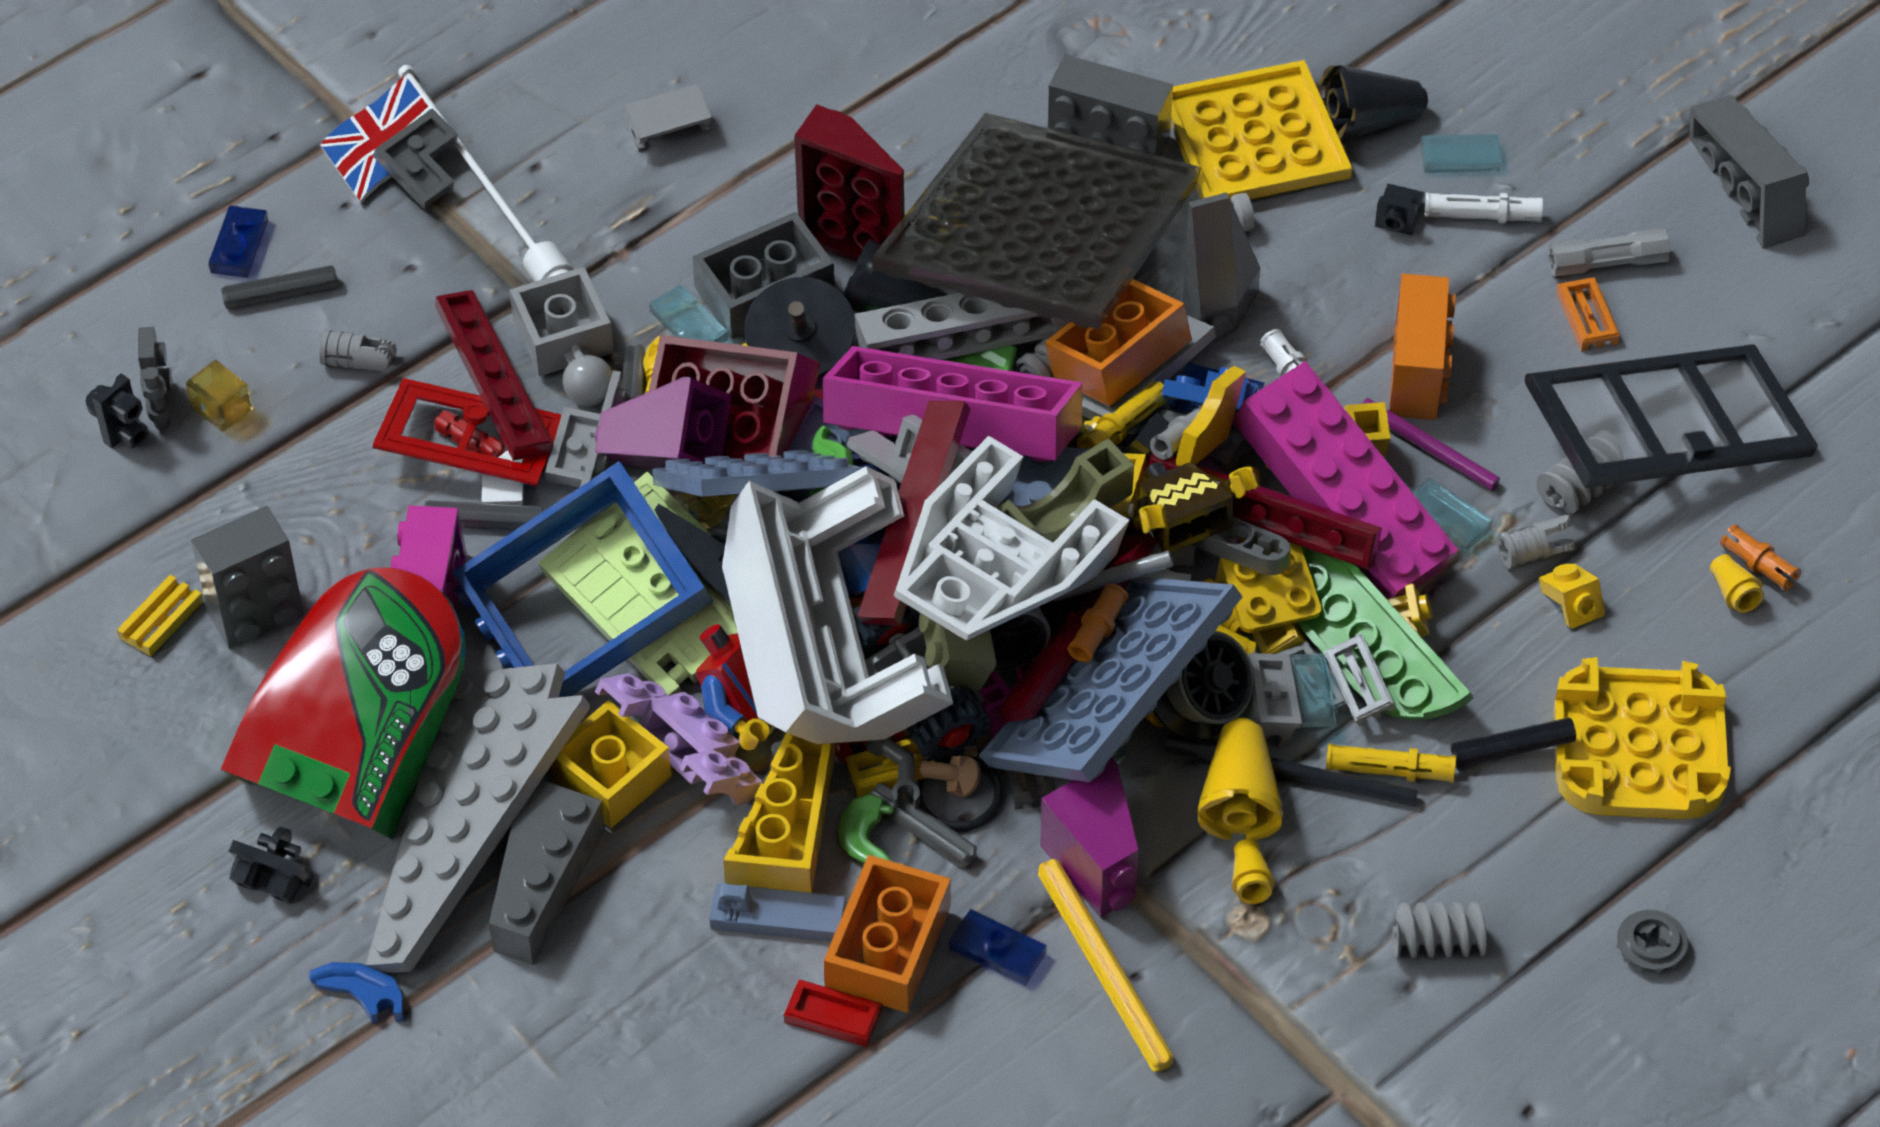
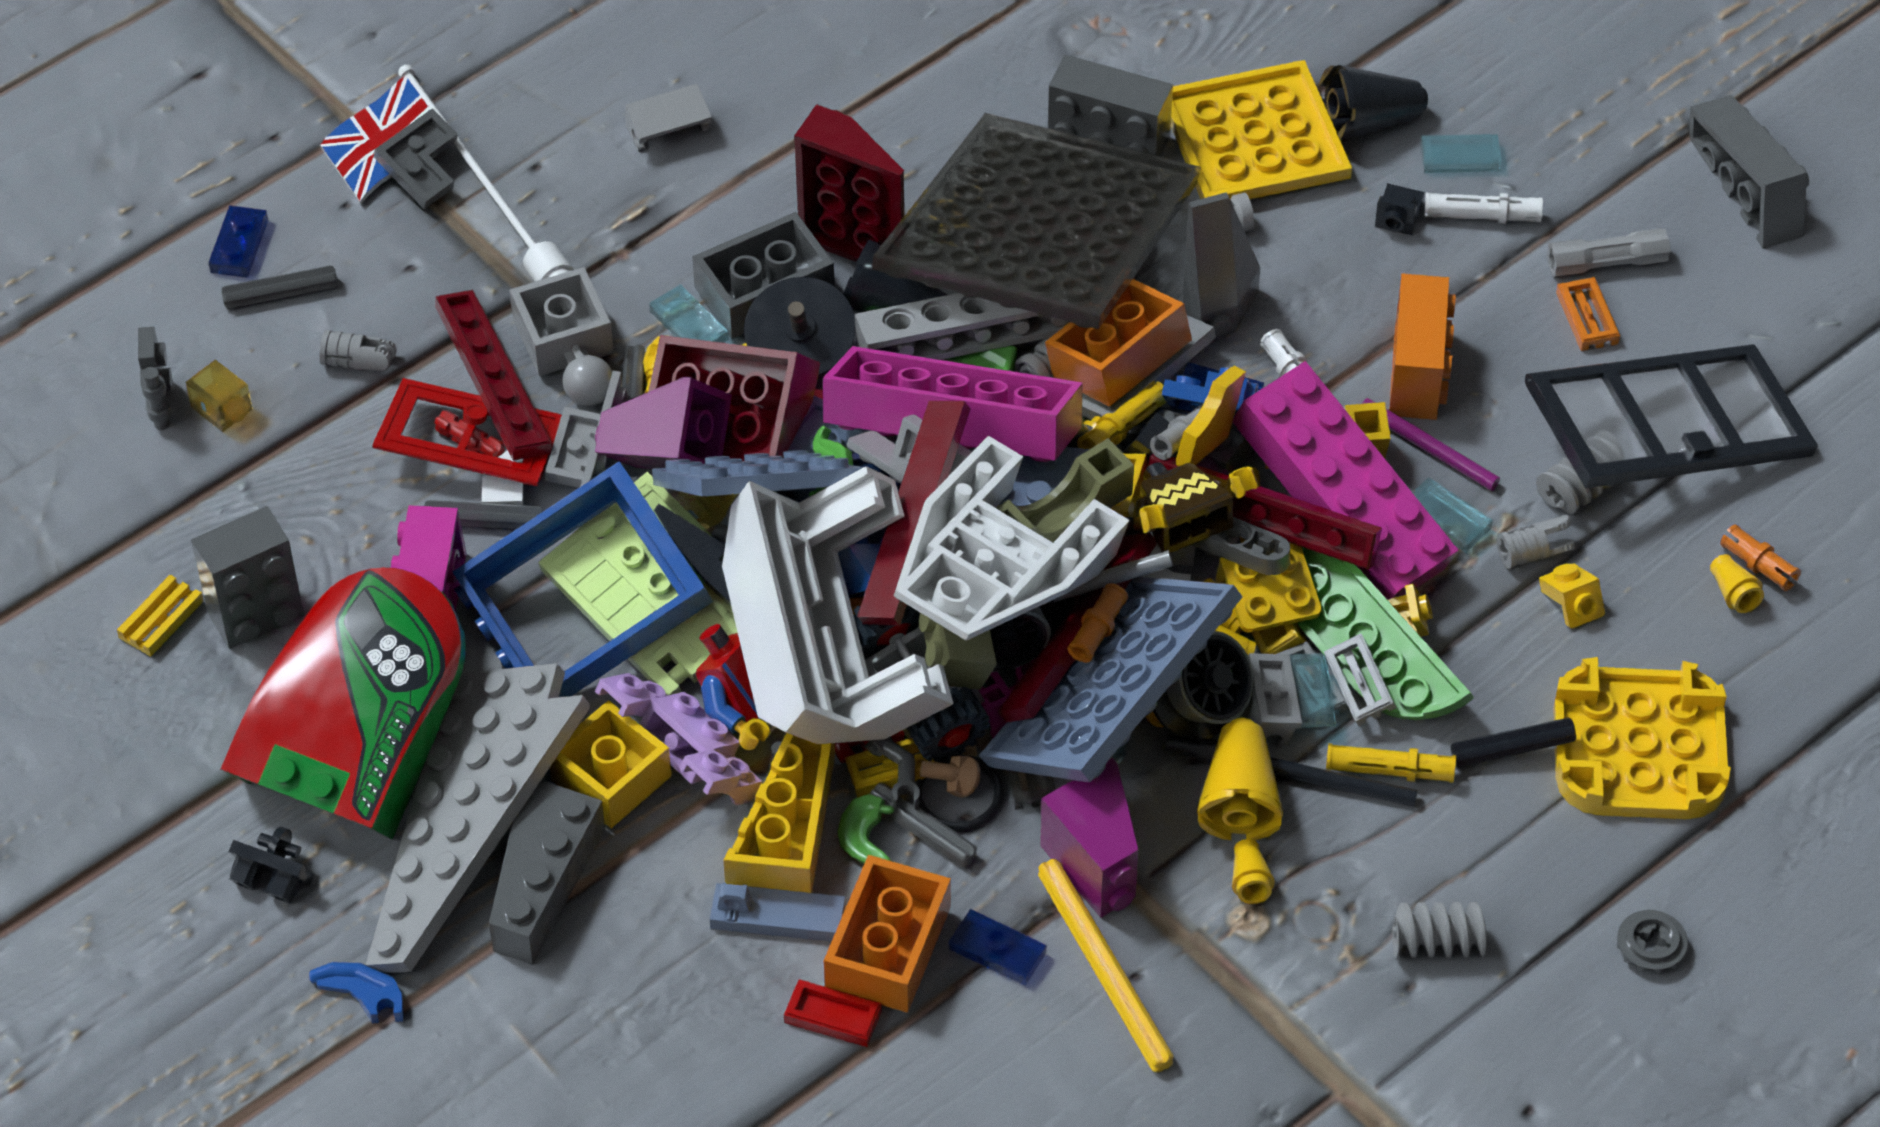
(117, 413): black hips -> none

